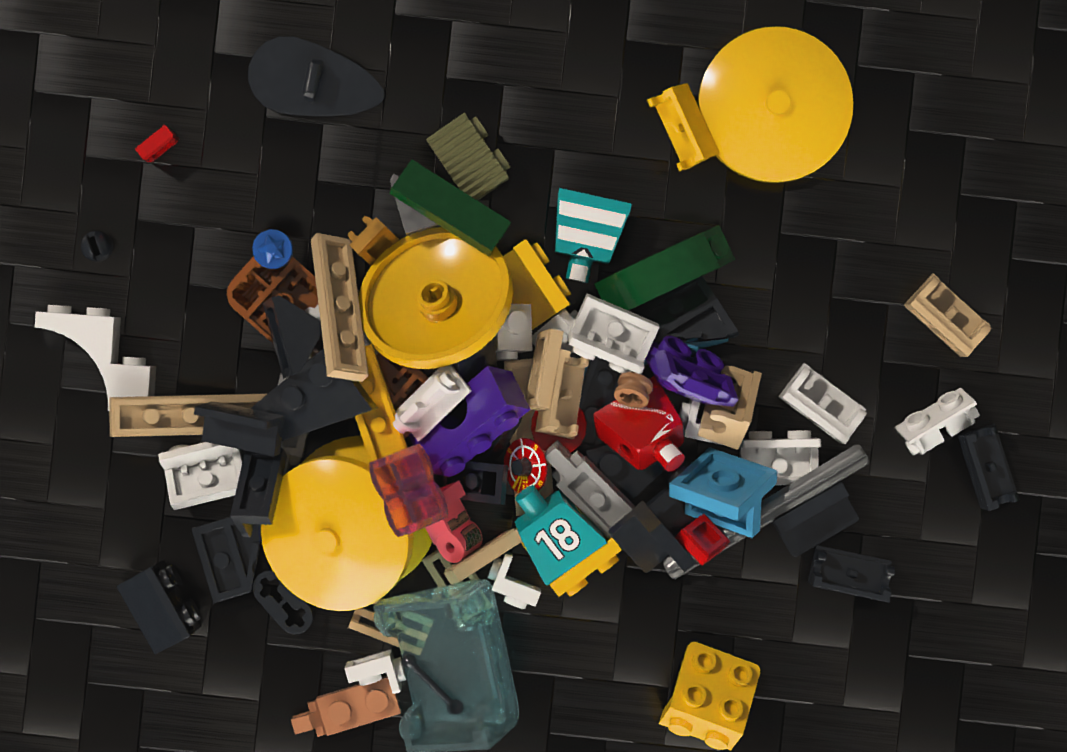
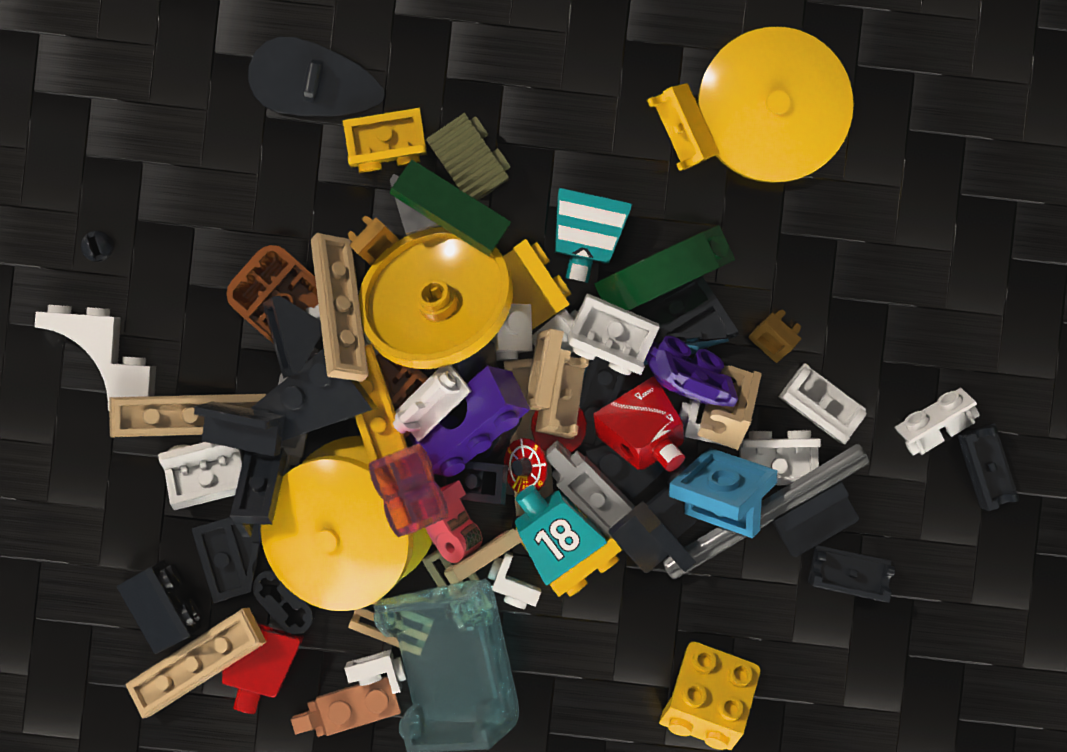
(157, 144): red tile -> none
(196, 662): none -> tan tile
(262, 669): none -> red torso
(272, 249): blue tile -> none
(385, 139): none -> yellow bracket
(454, 707): black hinge -> none
(633, 390): medium nougat bush -> none
(702, 539): red tile -> none
(775, 336): none -> pearl gold tile
(948, 316): tan hinge -> none

